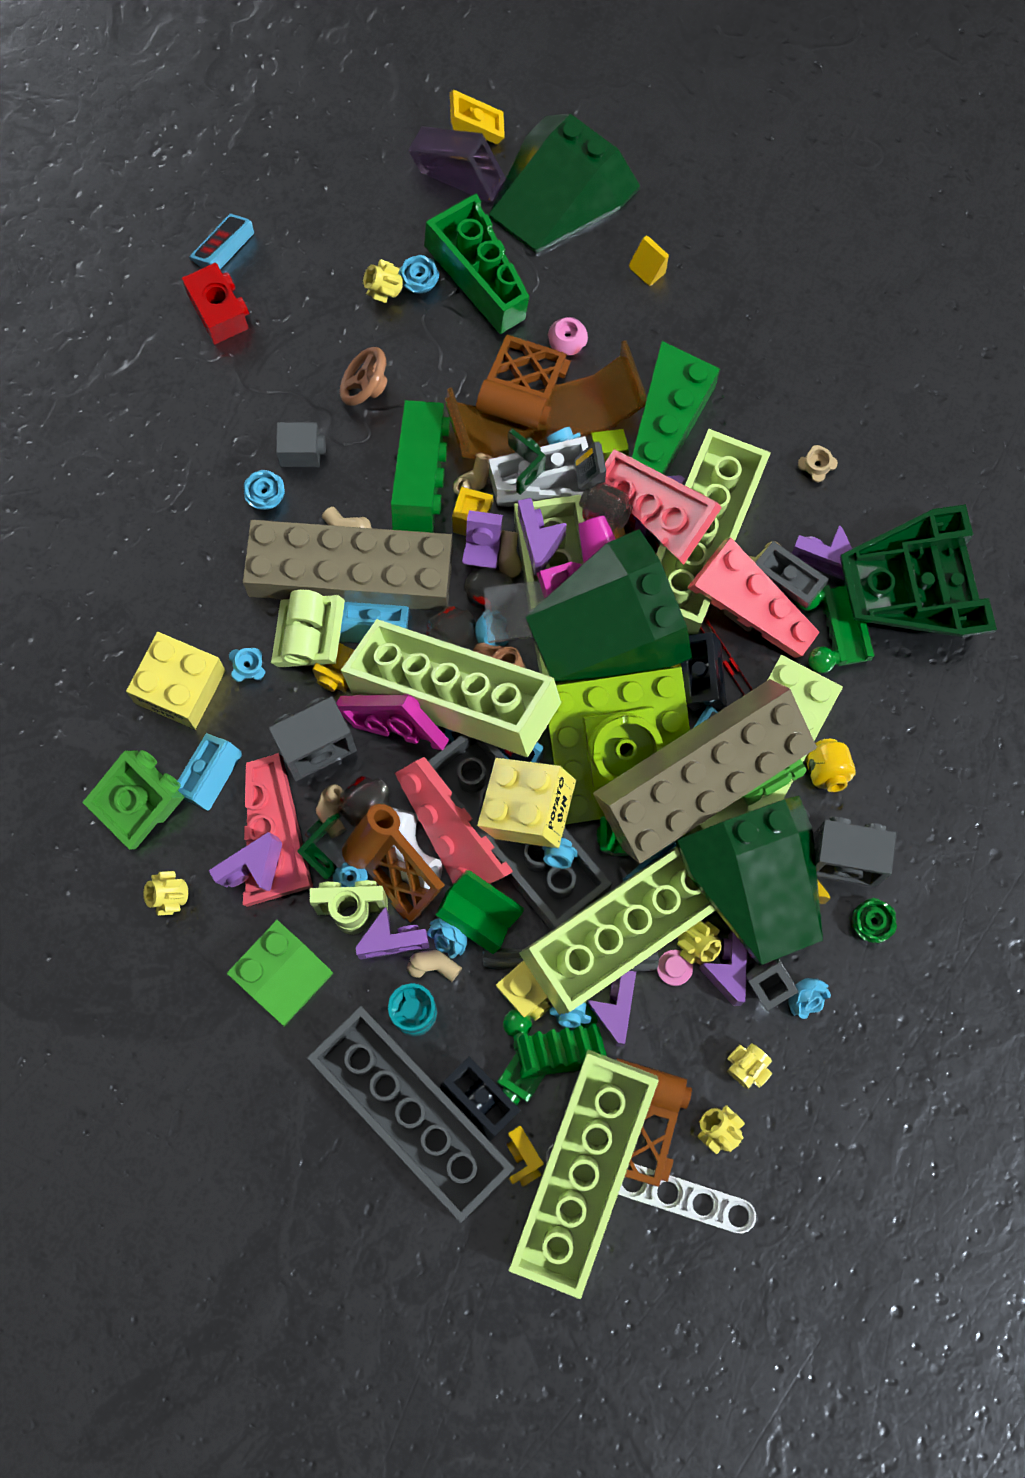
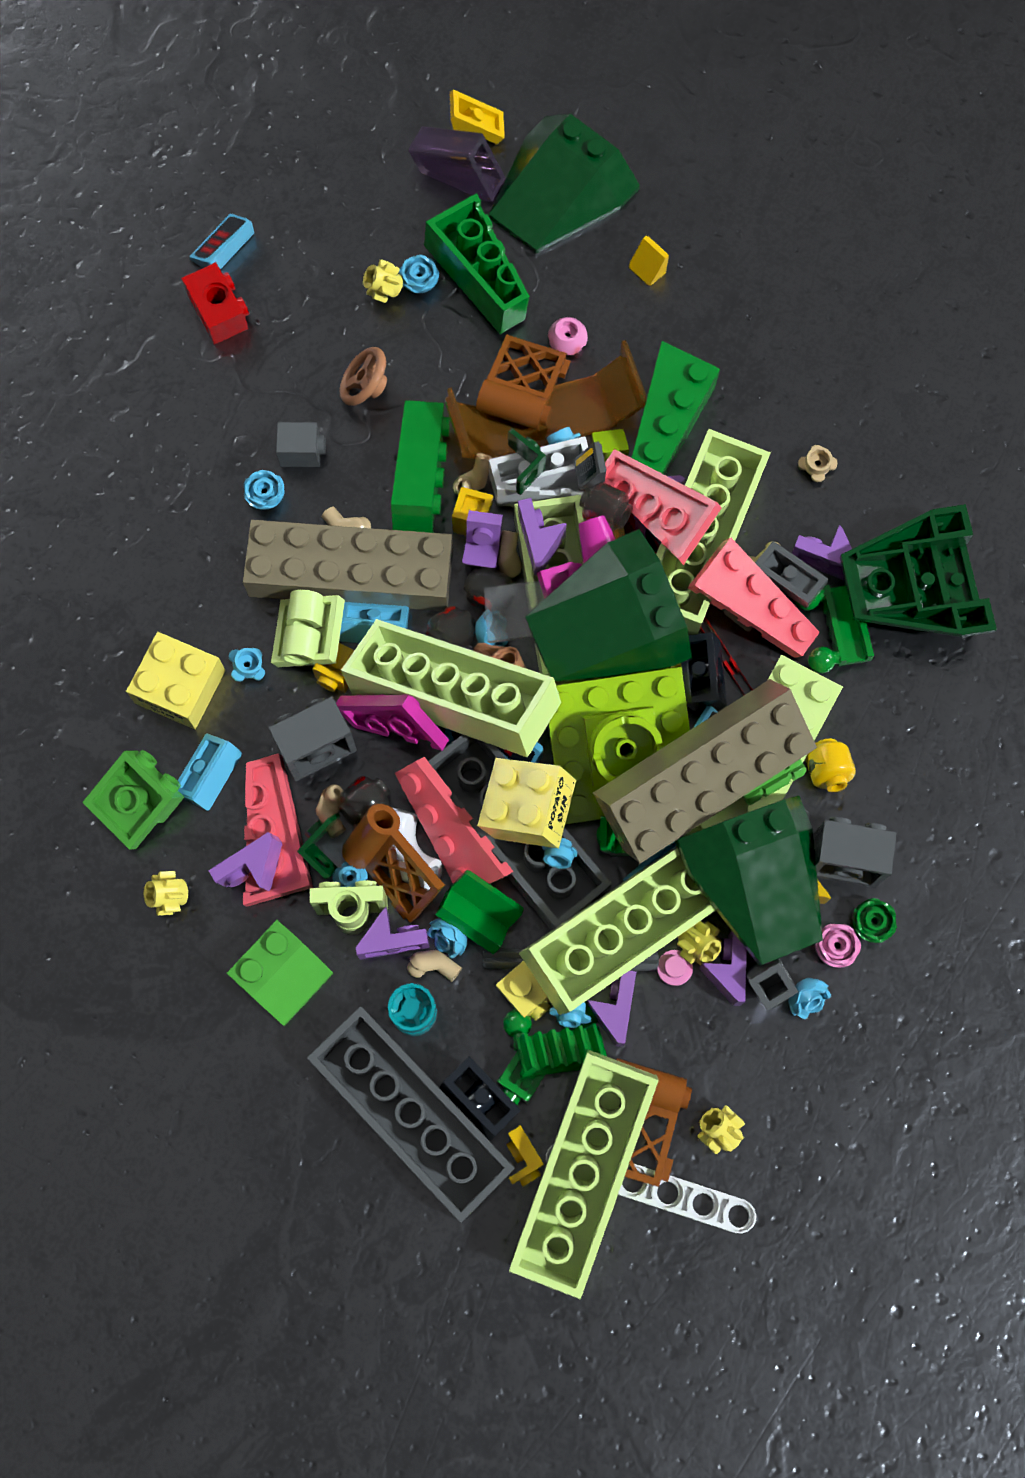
(749, 1066): light yellow gear -> none
(849, 945): none -> bright pink plate

